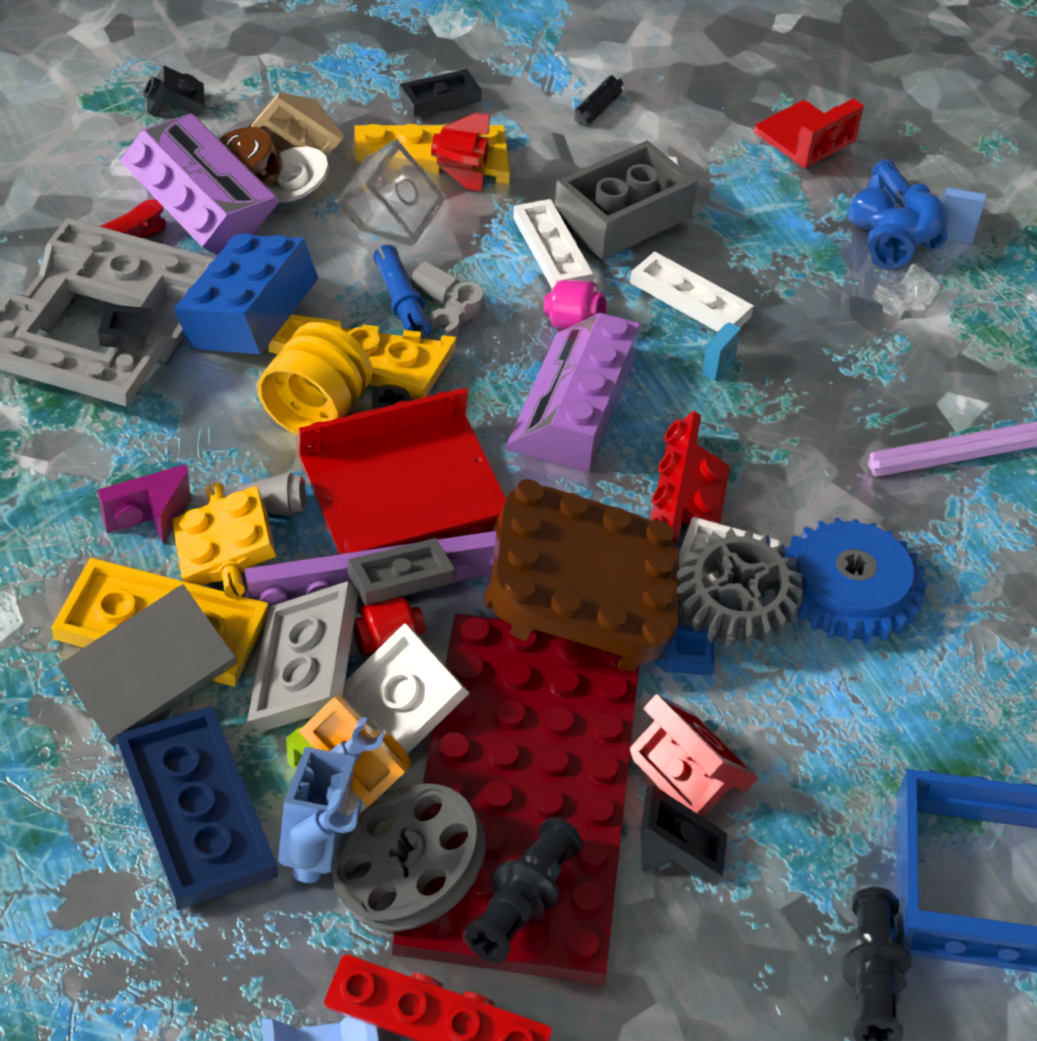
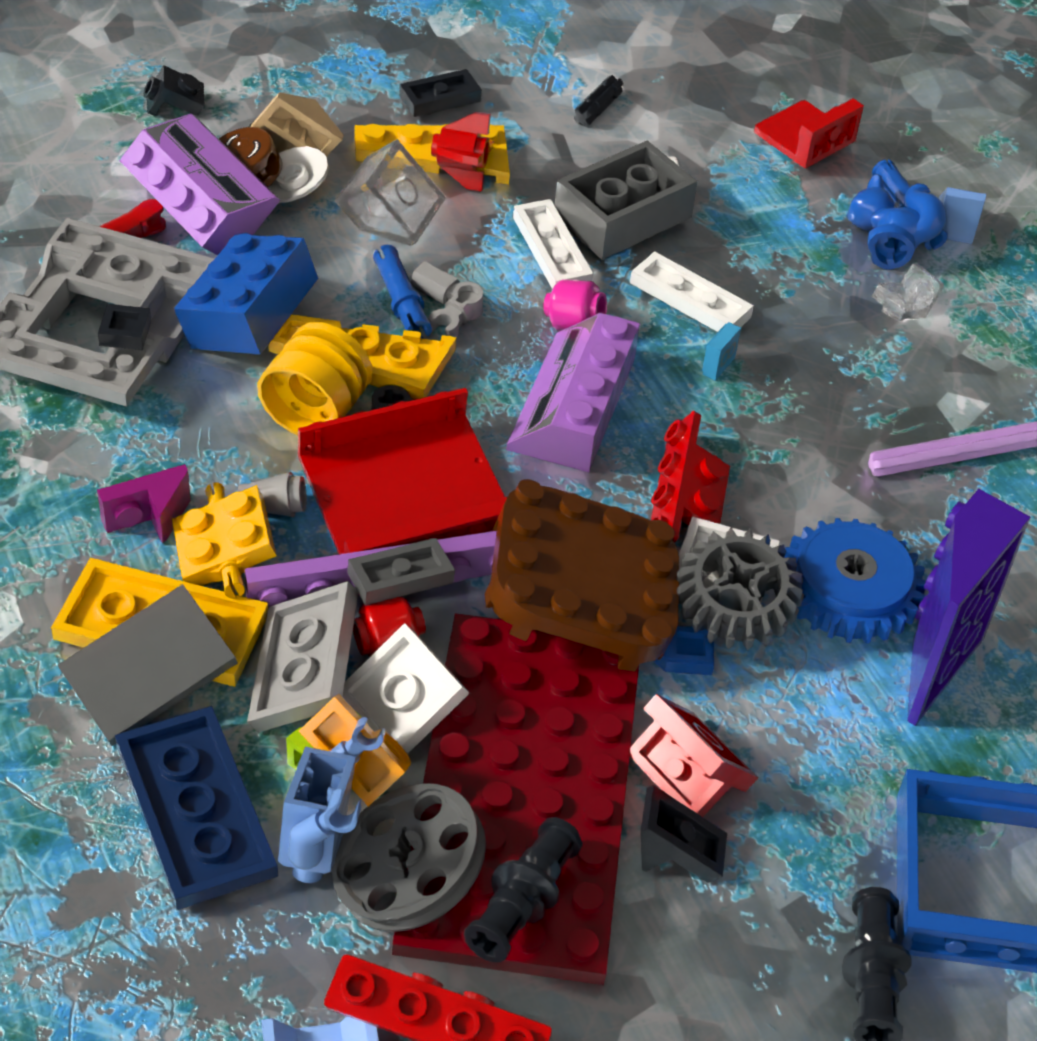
(962, 593): none -> dark purple slope

